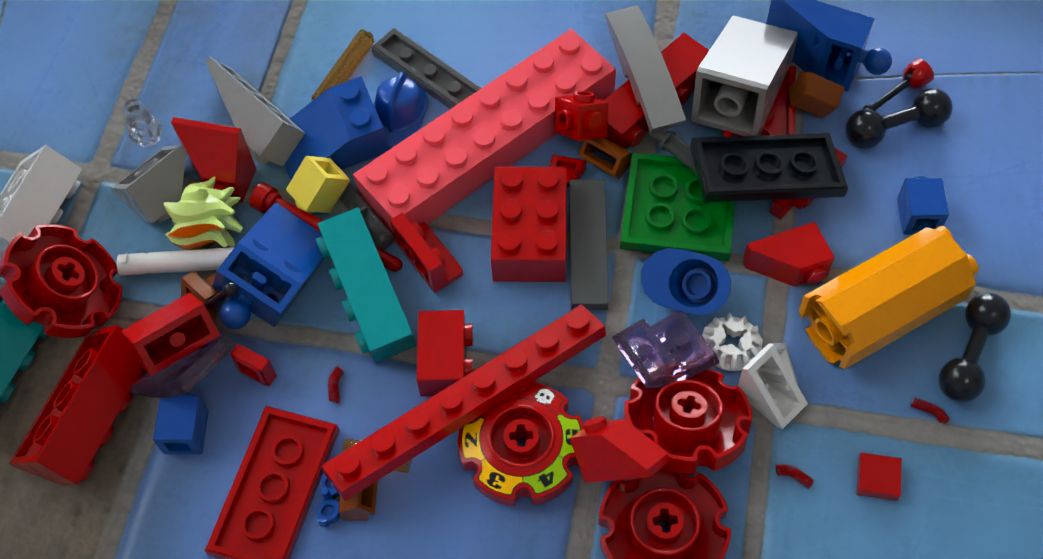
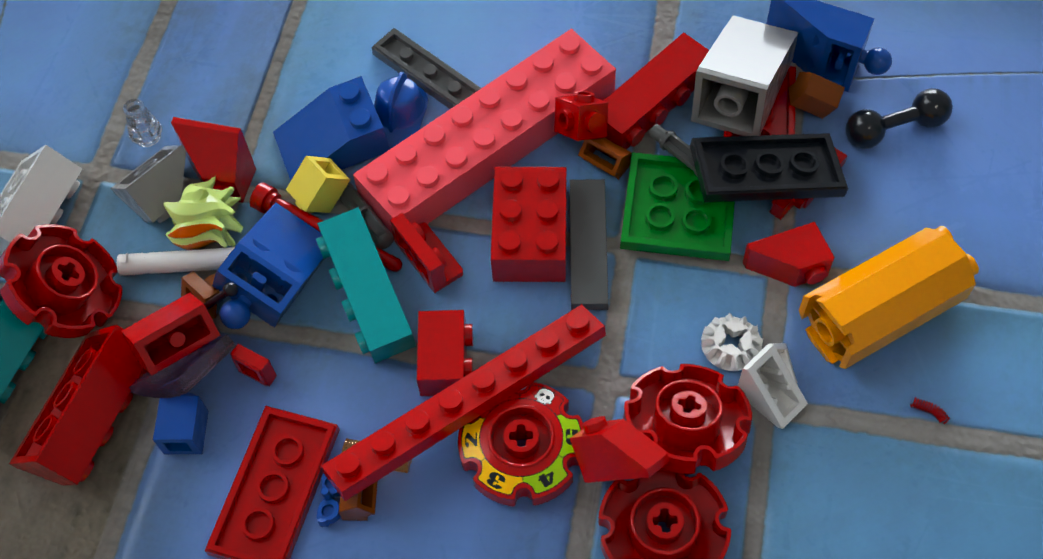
(264, 126): light grey slope -> none
(337, 374): red leg -> none
(347, 61): clear orange axle -> none
(574, 167): red tile -> none
(645, 68): light grey slope -> none
(665, 350): clear purple slope -> none
(686, 281): blue piece -> none
(785, 469): red leg -> none
(879, 476): red tile -> none
(915, 75): red hinge -> none
(922, 204): blue brick -> none
(962, 377): black piece -> none

